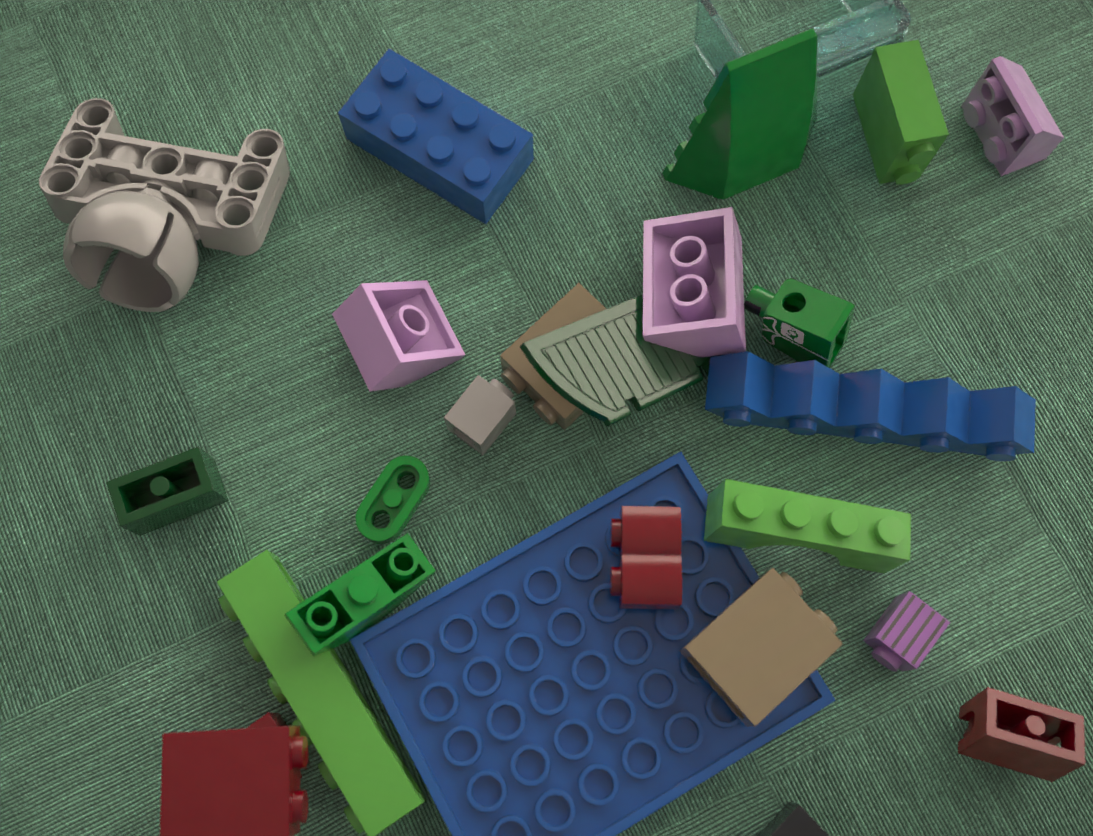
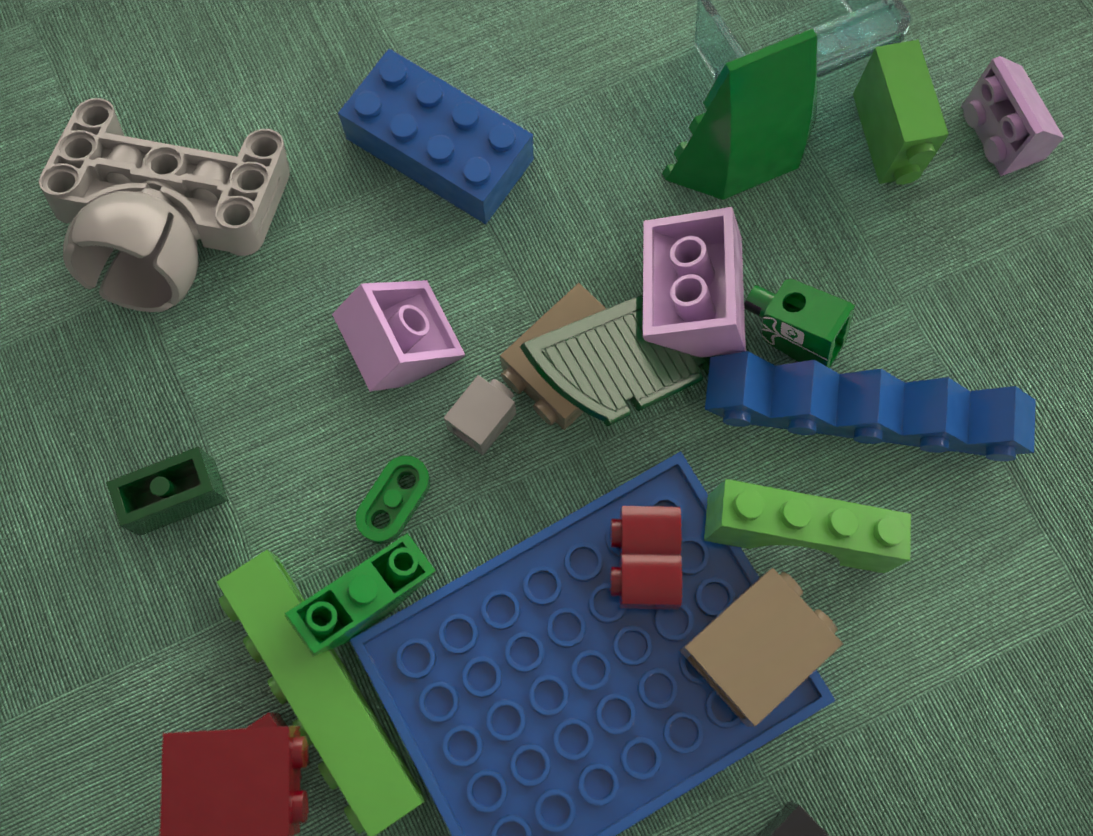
(905, 633): medium lavender brick -> none
(1022, 735): dark red brick -> none

